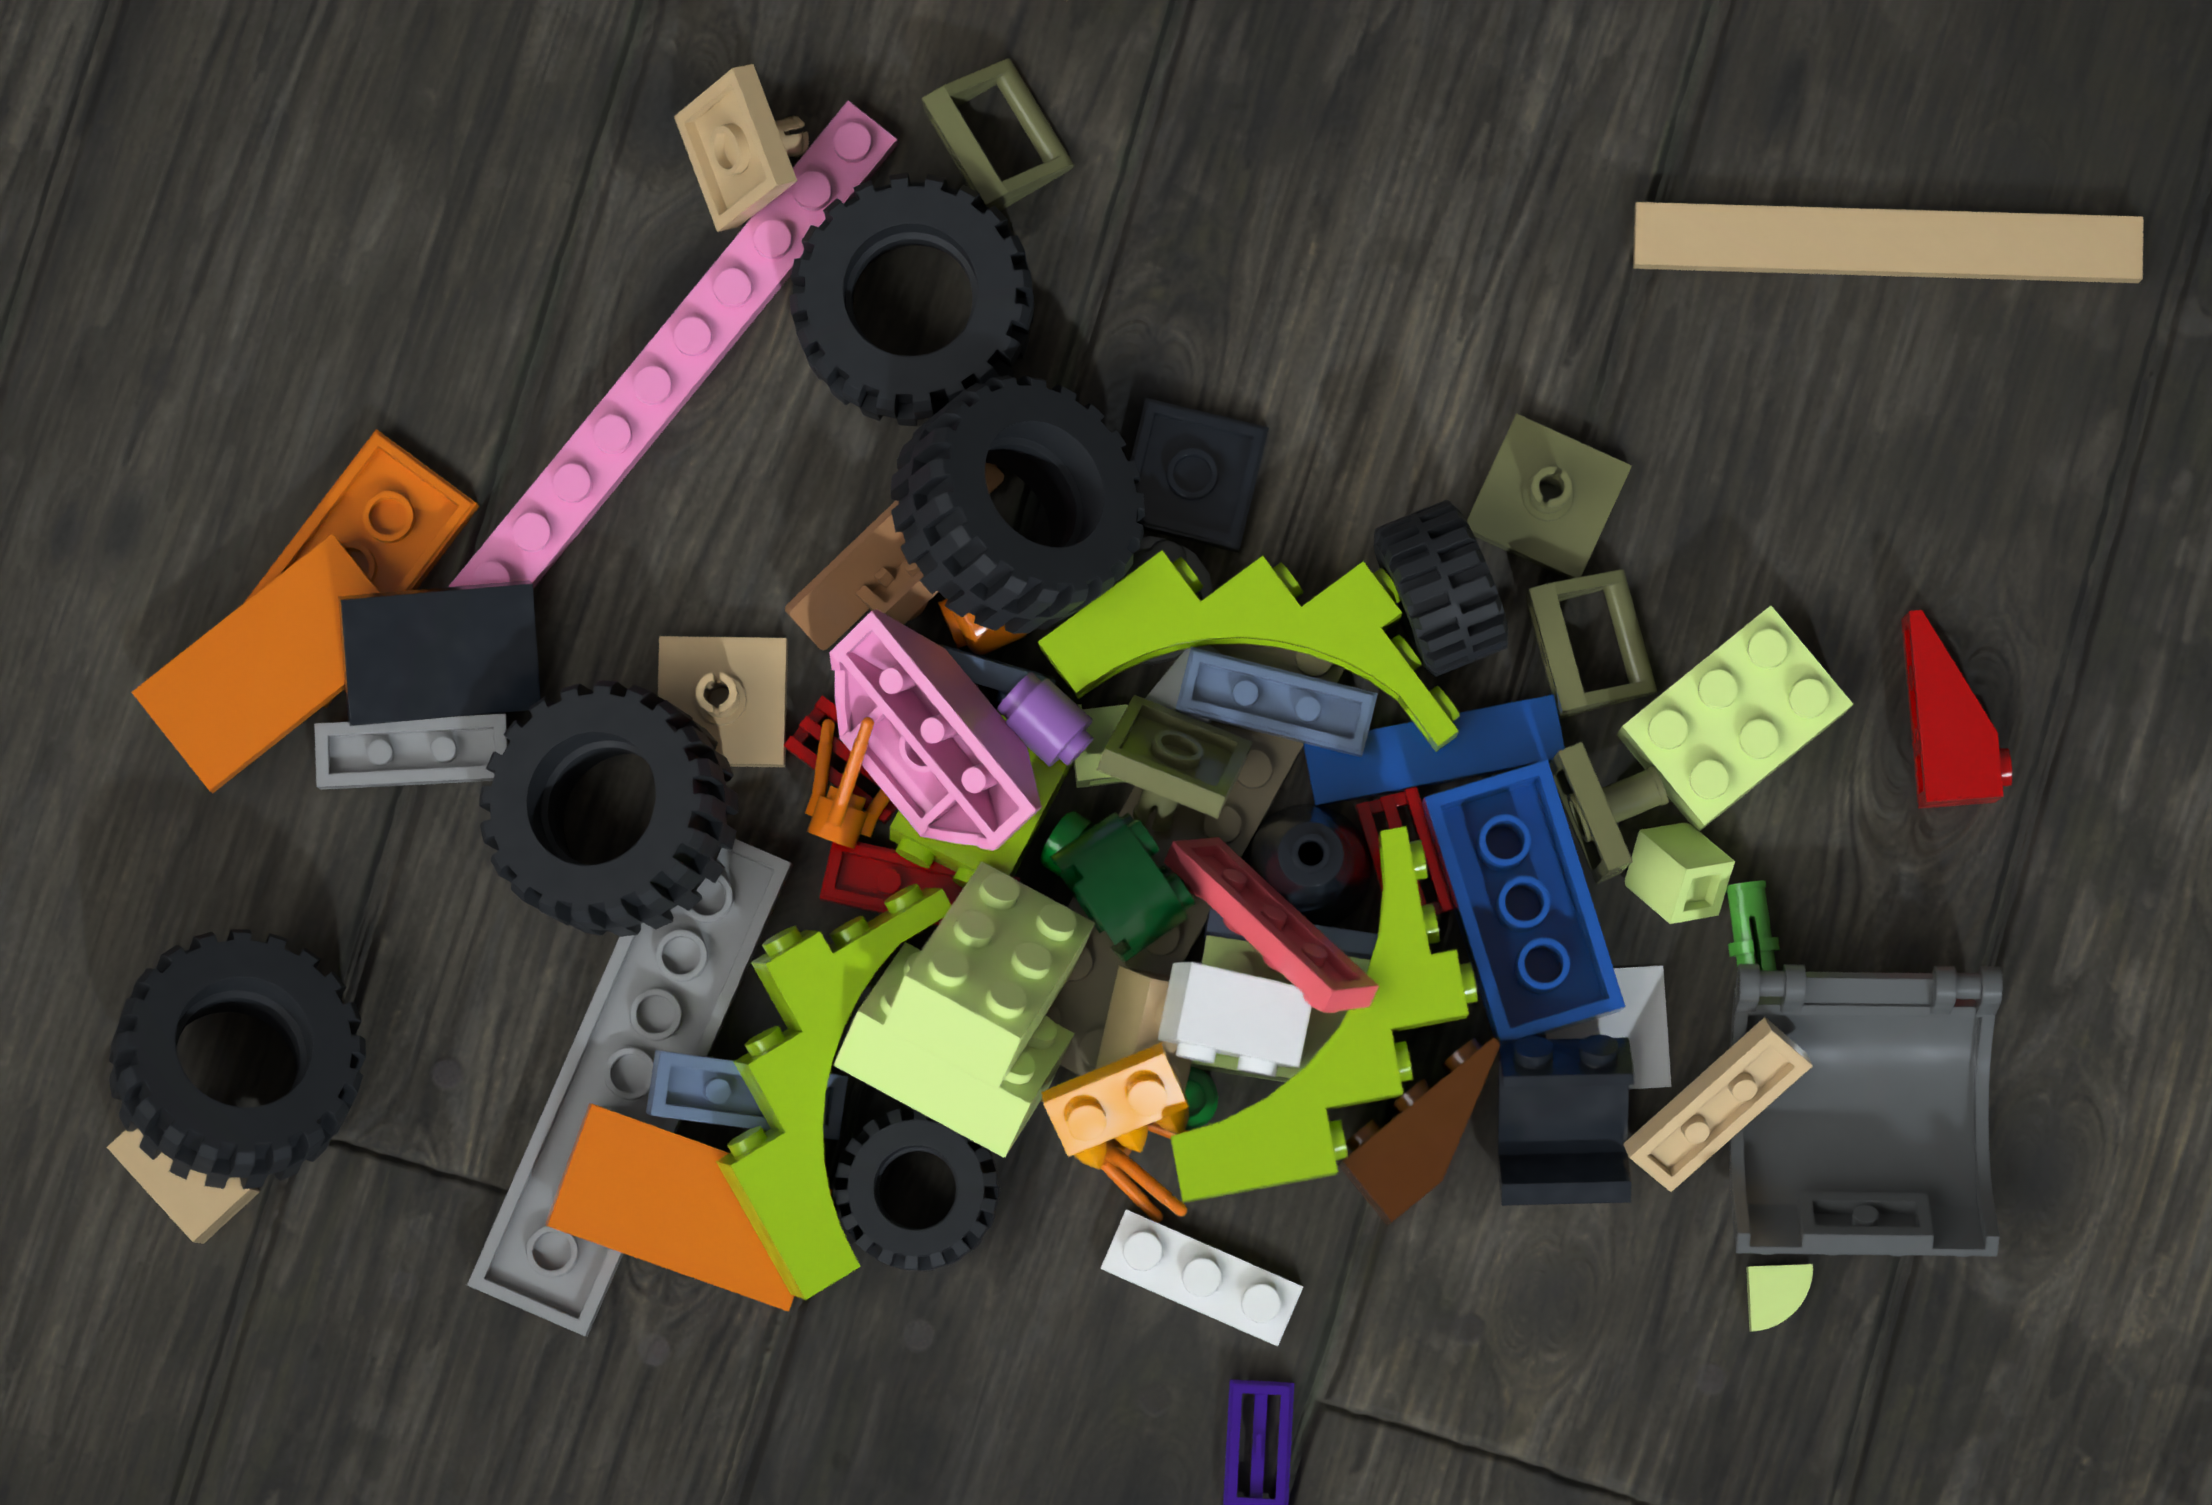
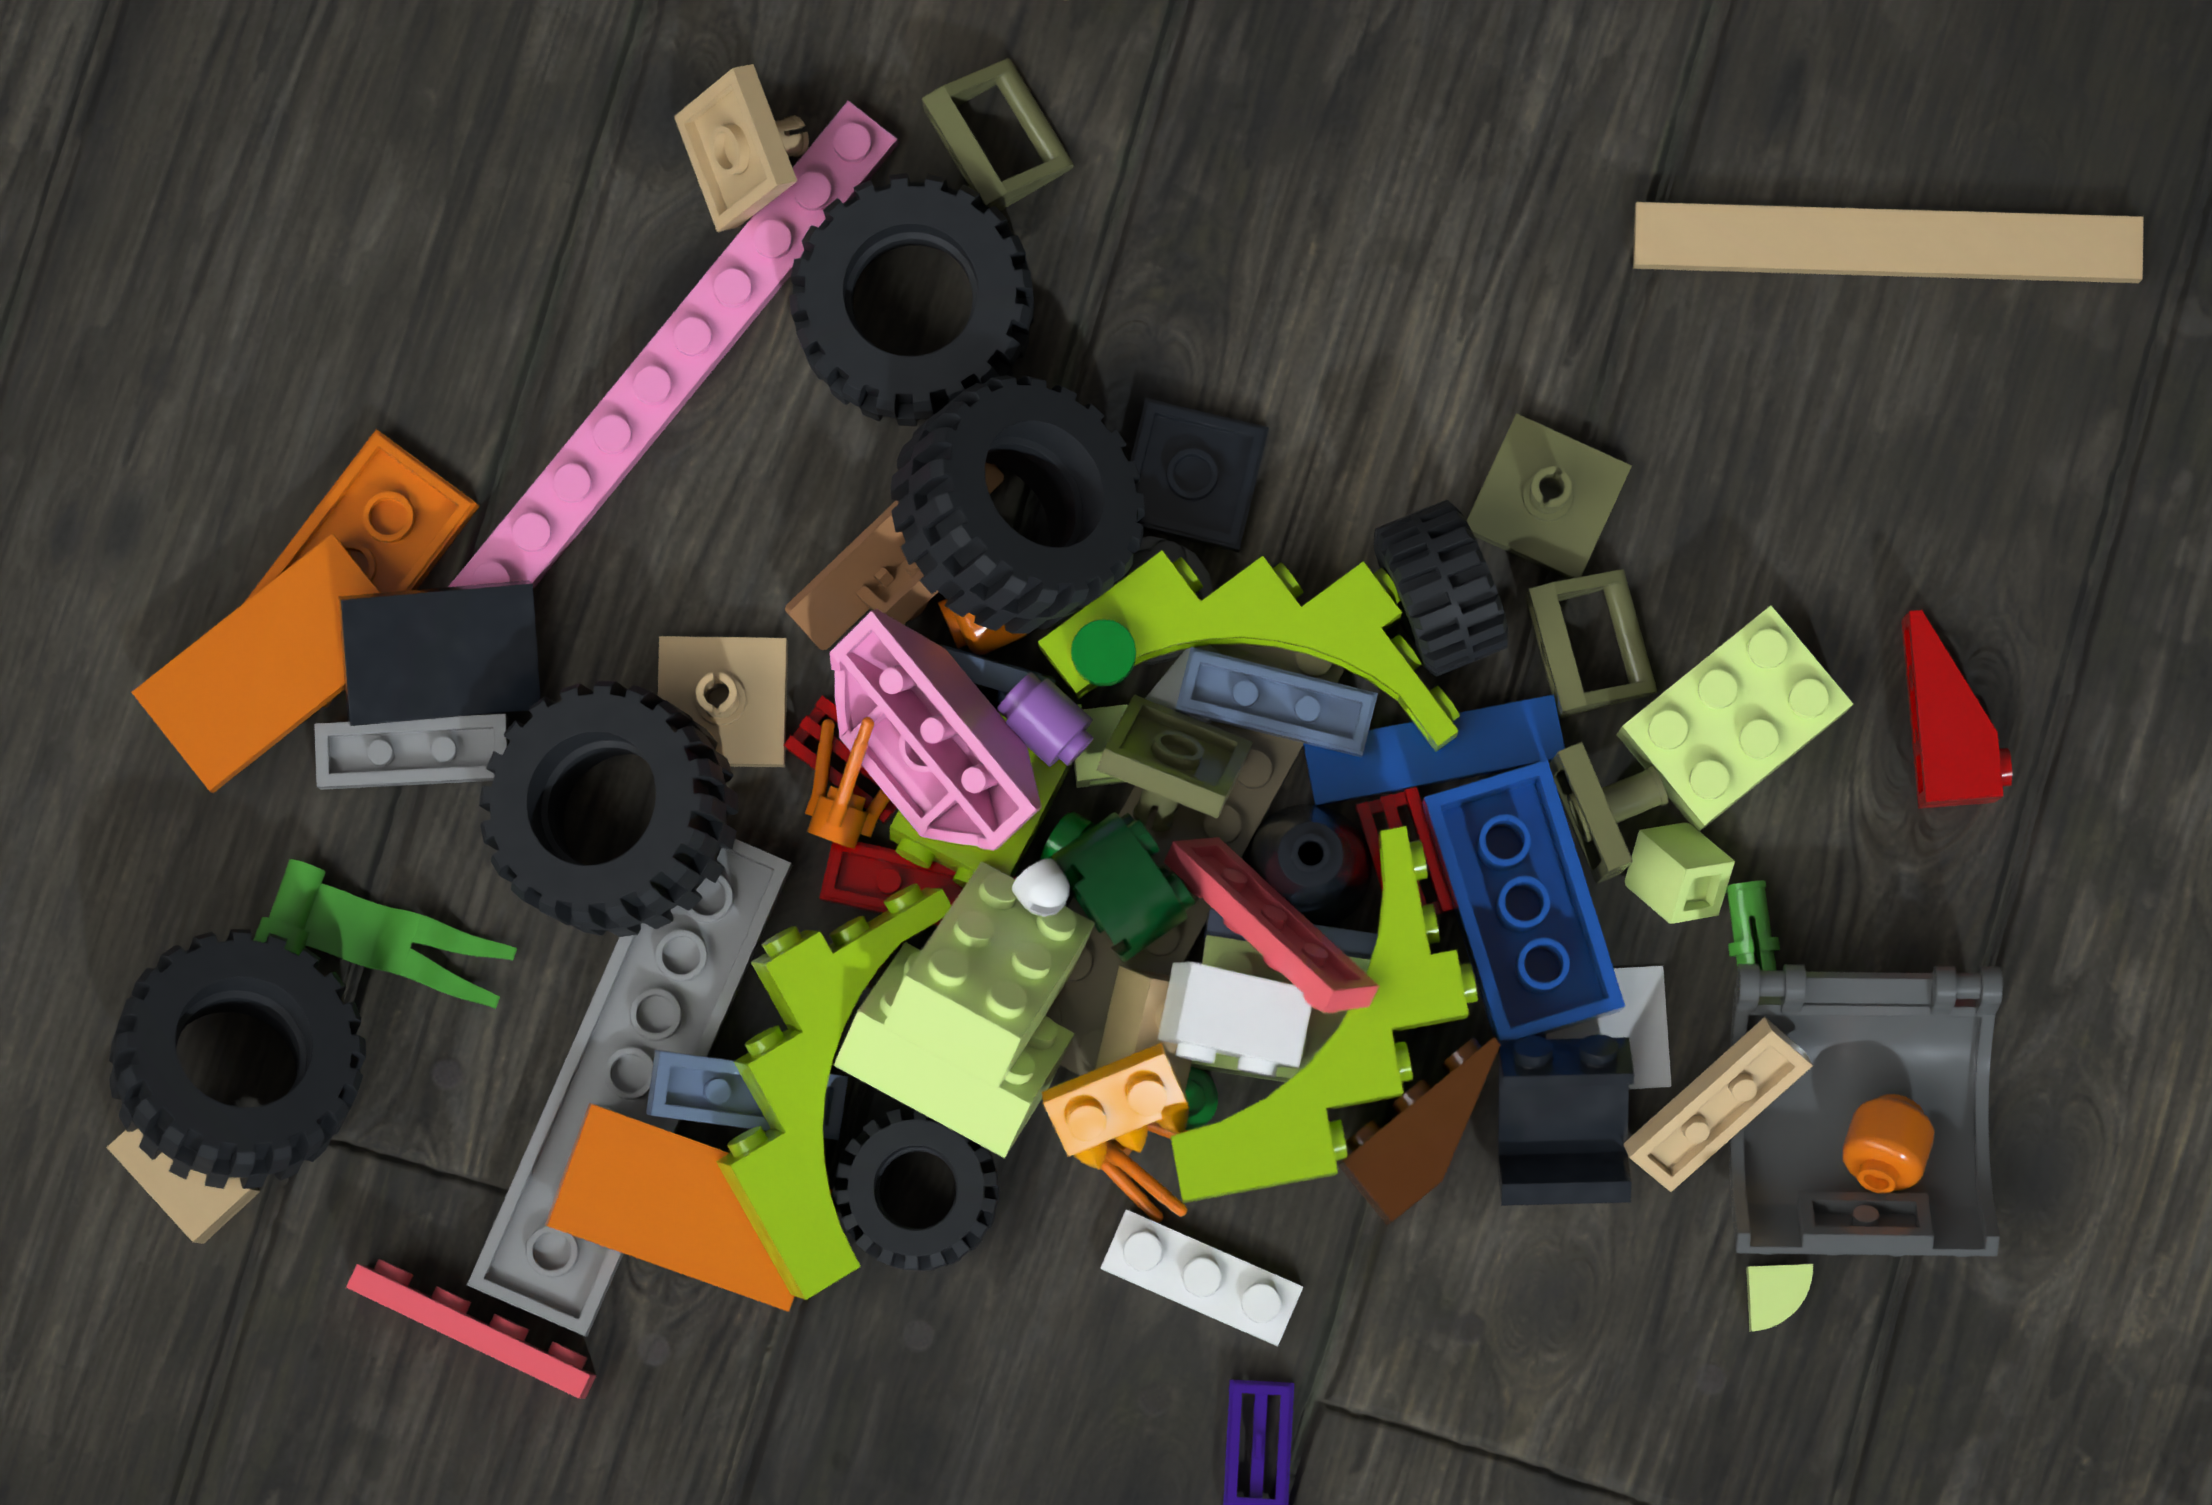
(372, 933): none -> bright green flag
(449, 1316): none -> coral plate
(1042, 888): none -> white hinge
(1103, 652): none -> green tile
(1888, 1143): none -> orange head

